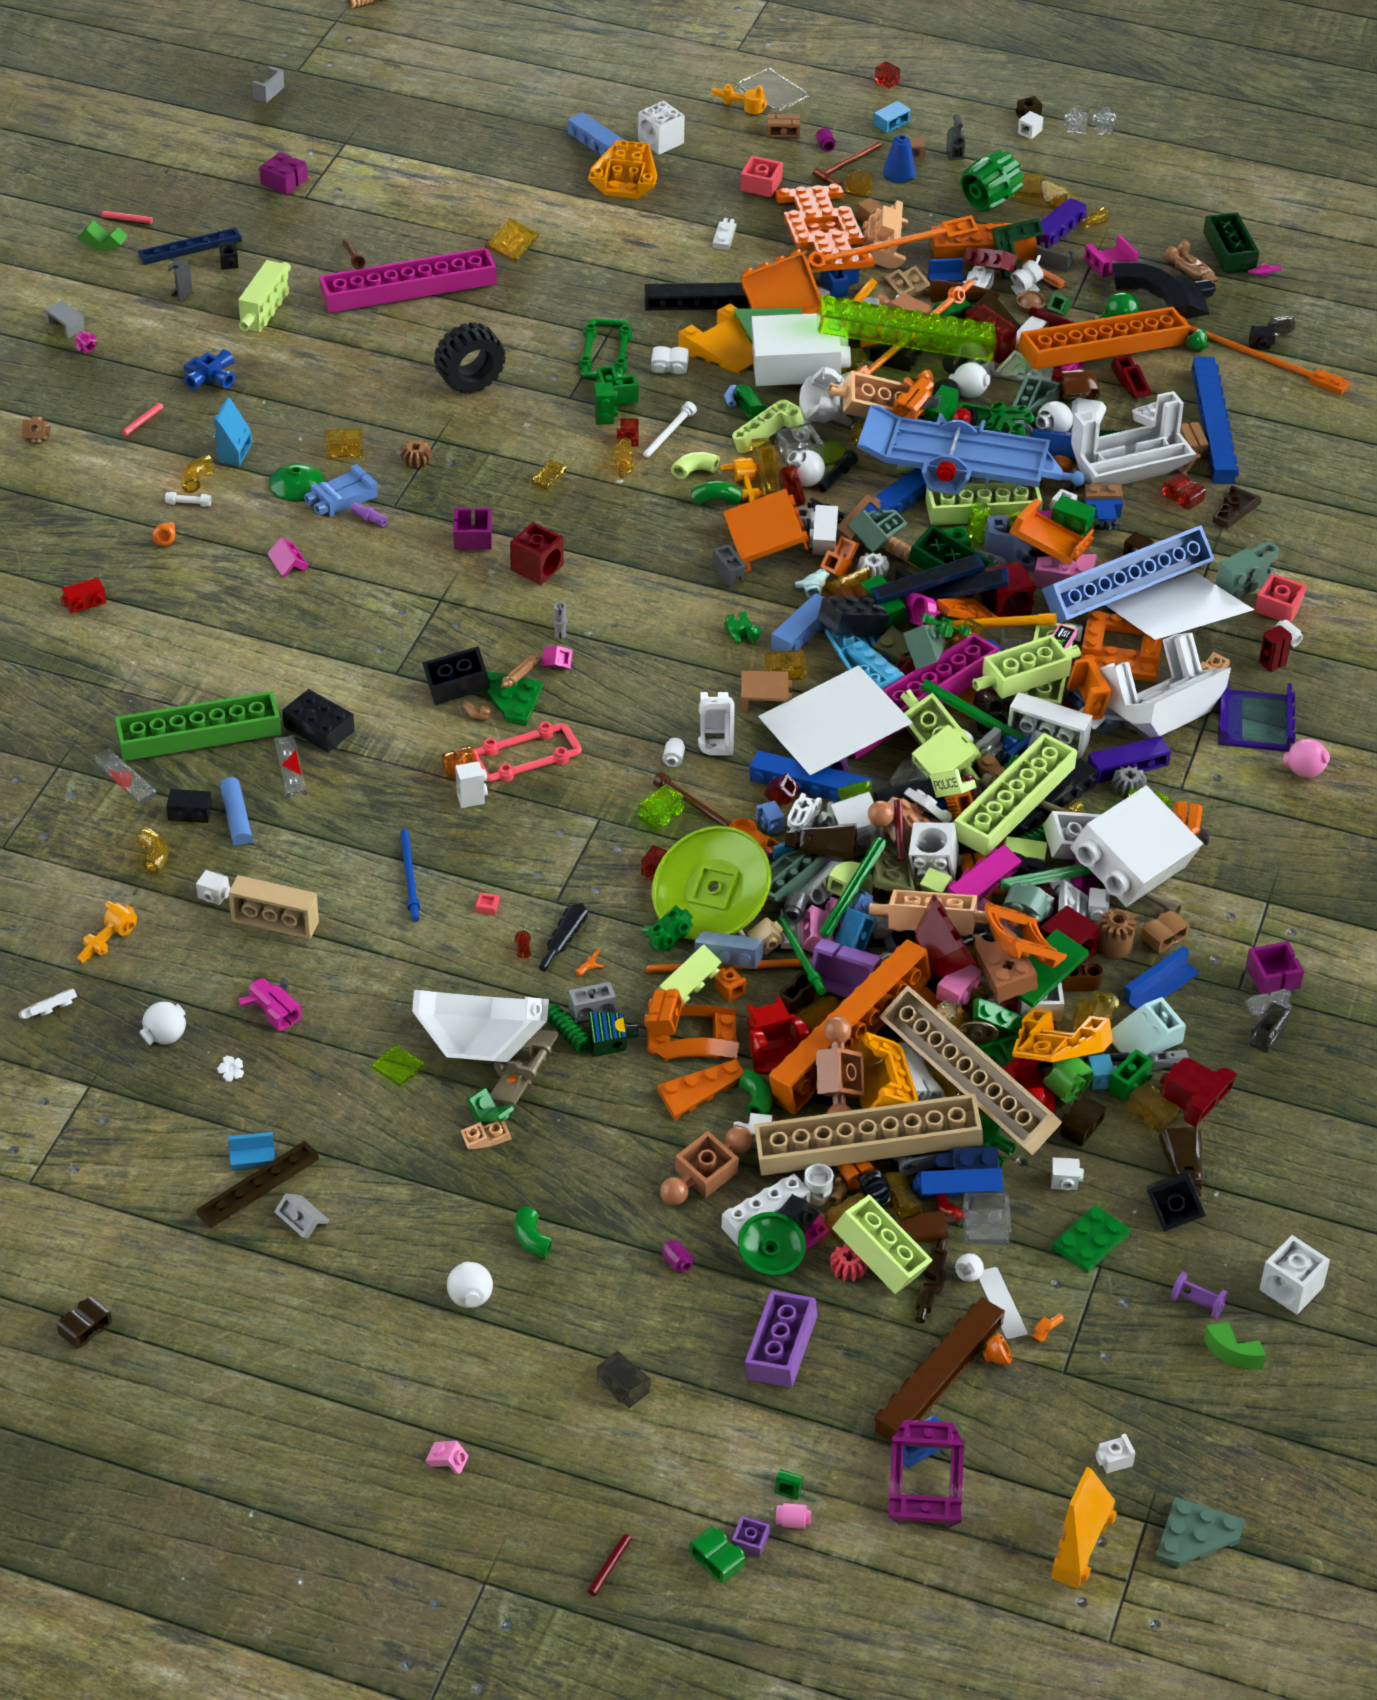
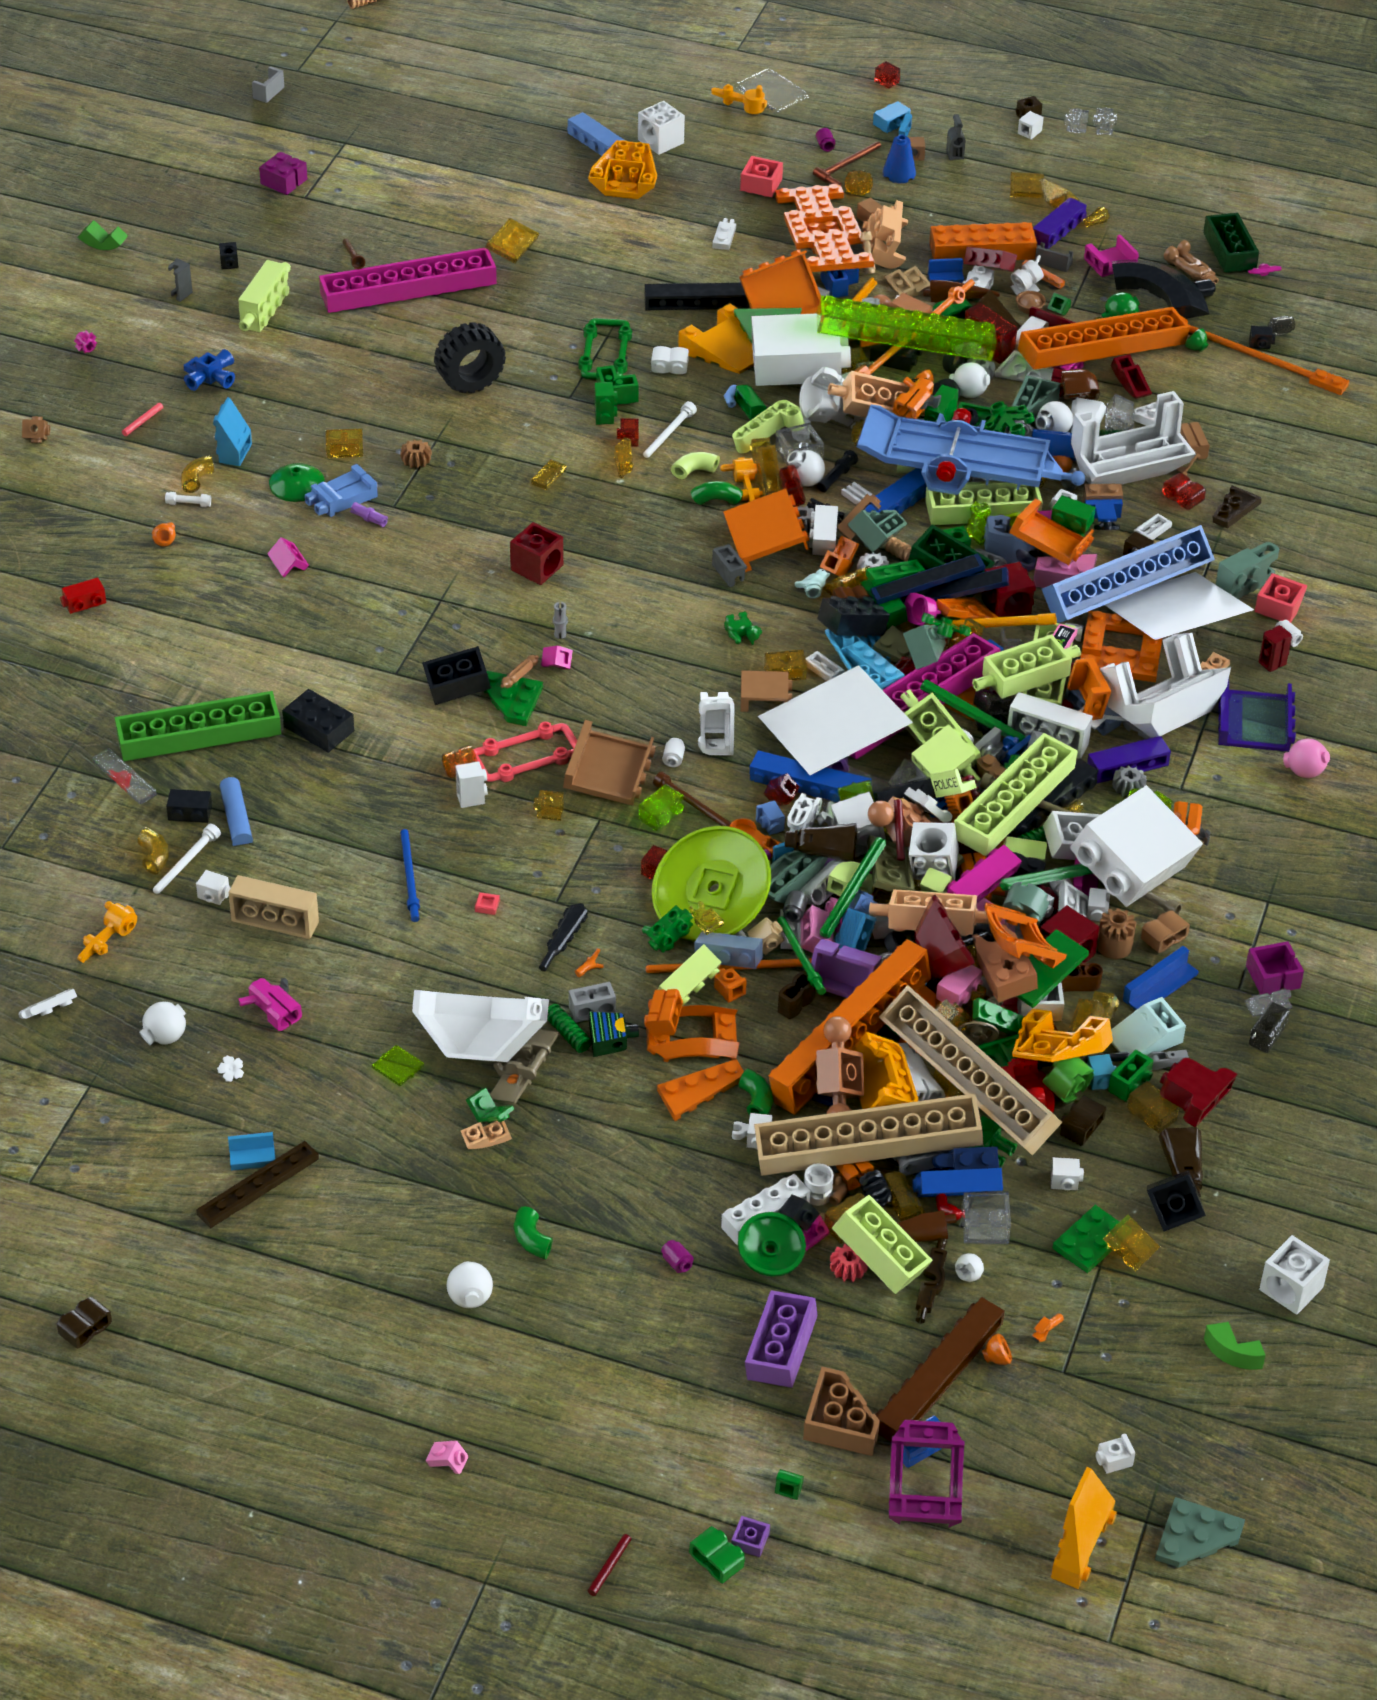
(67, 316): light grey panel -> none
(127, 217): coral bar -> none
(188, 246): dark blue tile -> none
(209, 834): none -> white piece
(290, 766): clear tile -> none
(300, 1214): light grey panel -> none
(472, 535): magenta piece -> none
(473, 713): medium nougat arm -> none
(522, 939): clear red pin -> none
(549, 805): none -> clear yellow brick
(608, 766): none -> medium nougat panel
(623, 1379): clear smoke brick -> none
(706, 920): none -> clear yellow plate
(706, 1165): nougat brick -> none
(772, 1036): red piece -> none
(783, 125): medium nougat brick -> none
(793, 1516): bright pink brick -> none
(798, 627): medium blue brick -> none
(817, 1011): clear yellow brick -> none
(821, 668): none -> white tile
(832, 452): clear neon green piece -> none
(840, 1415): none -> medium nougat brick
(857, 490): none -> white tile
(866, 237): none -> tan bar
(892, 572): none -> green plate
(906, 125): none -> dark azure tile
(951, 229): orange bar -> none
(991, 180): green wheel -> none
(999, 1295): white sticker -> none
(1007, 234): dark green plate -> none
(1119, 414): none -> clear brick
(1131, 1243): none -> clear yellow brick
(1155, 529): none -> white tile
(1199, 1295): medium lavender hose -> none
(1214, 420): blue brick -> none

